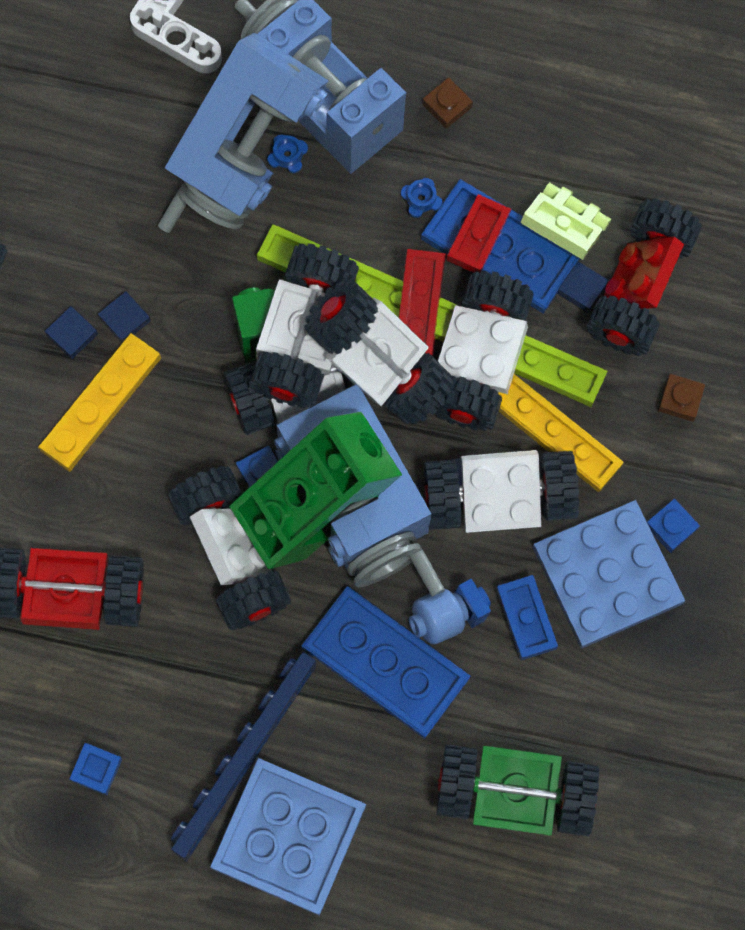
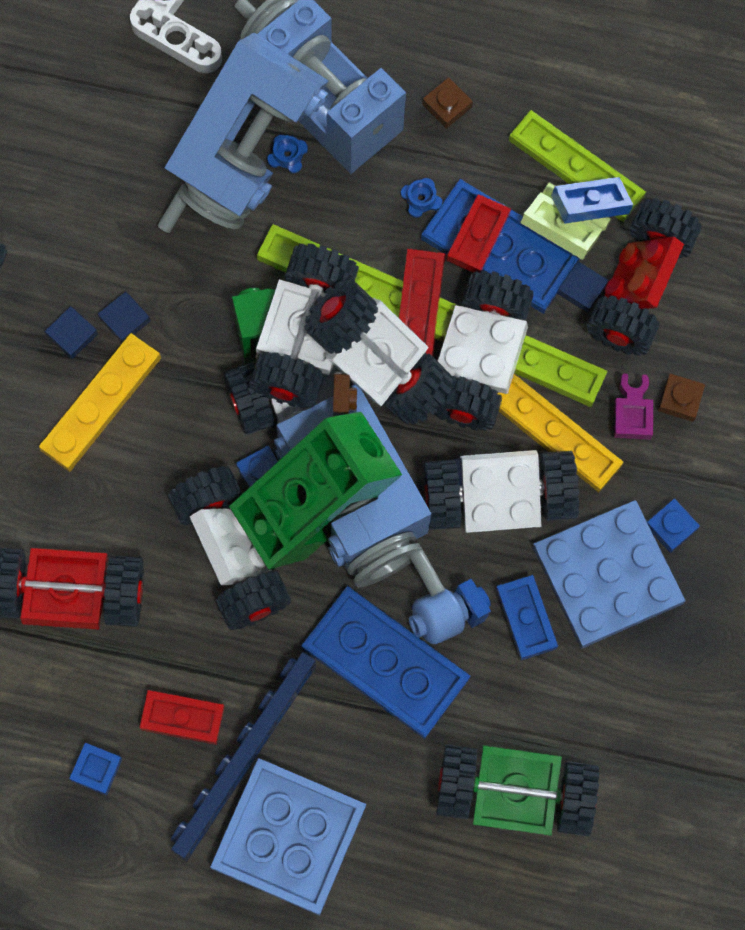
(182, 717): none -> red plate
(344, 397): none -> reddish brown plate
(566, 156): none -> lime tile
(591, 200): none -> plate
(633, 414): none -> magenta plate

